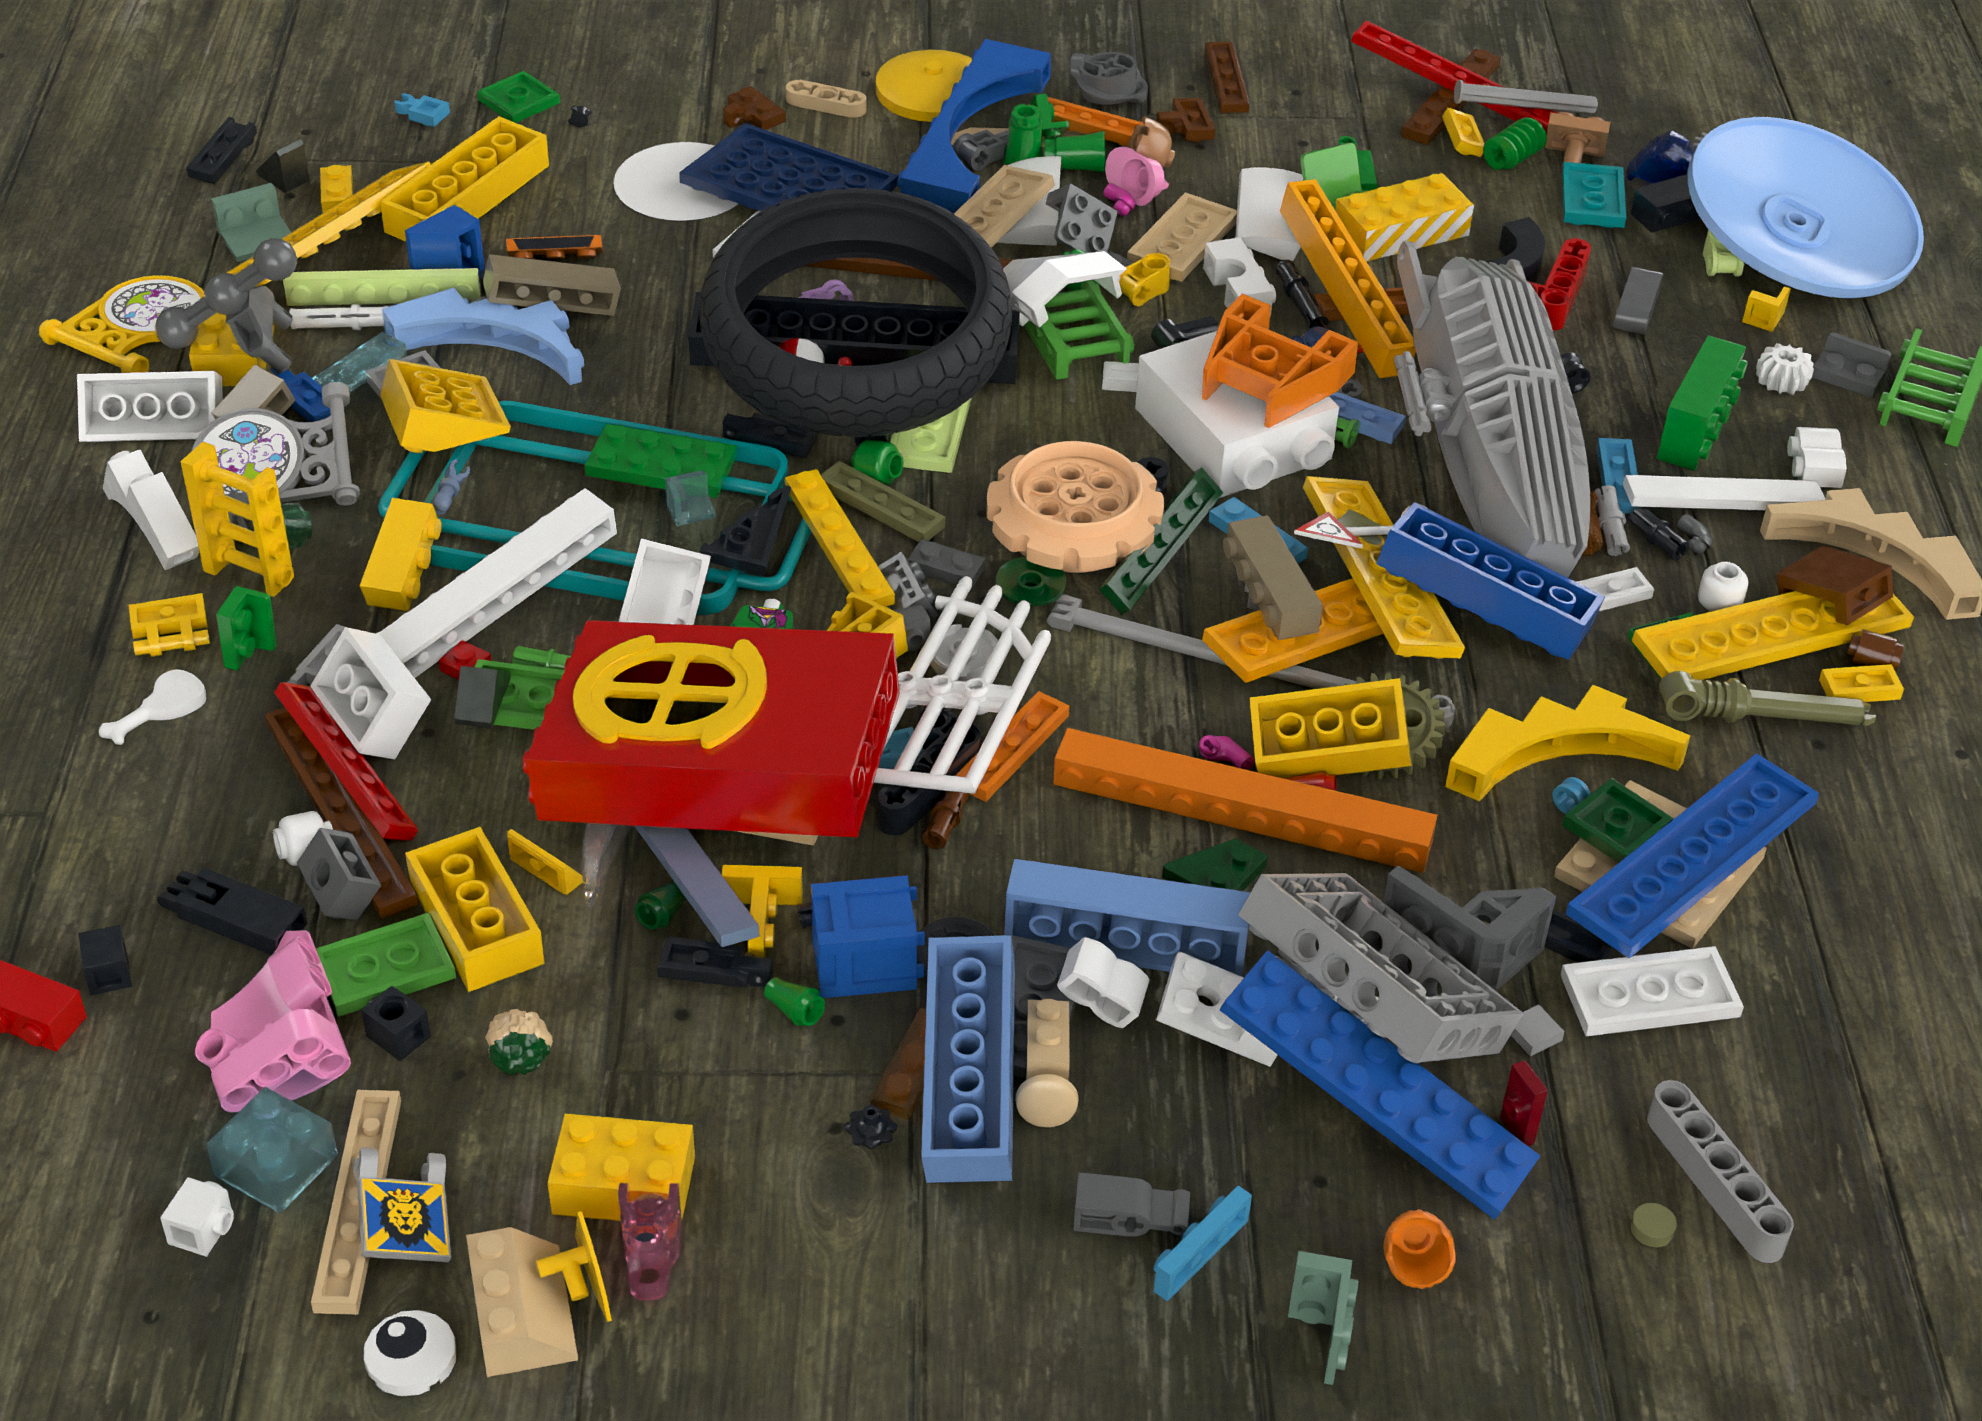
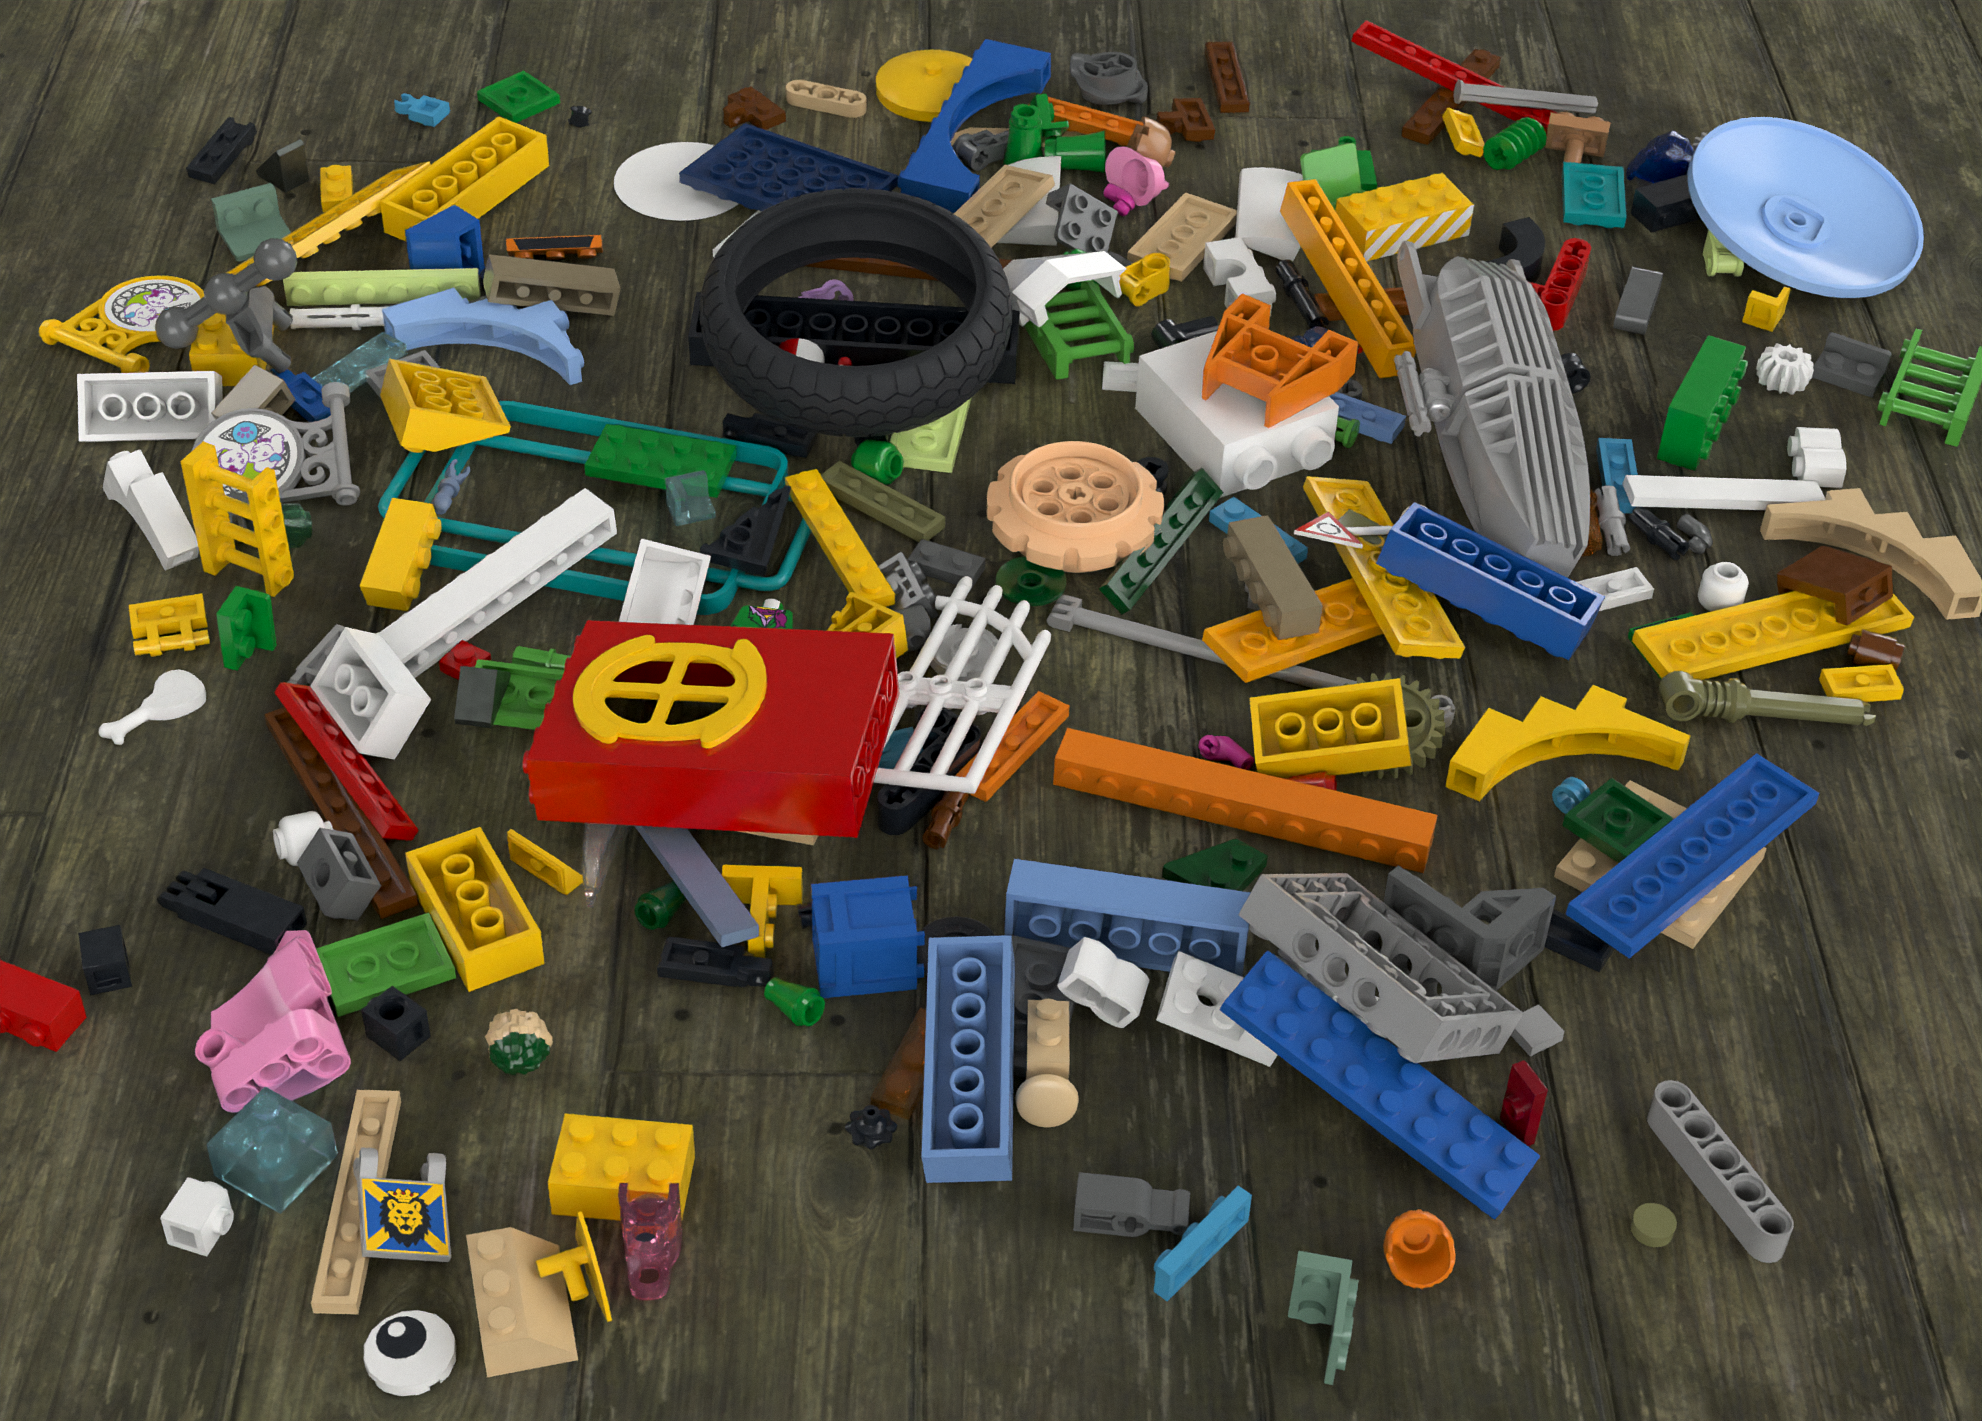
(1651, 991): white plate -> none

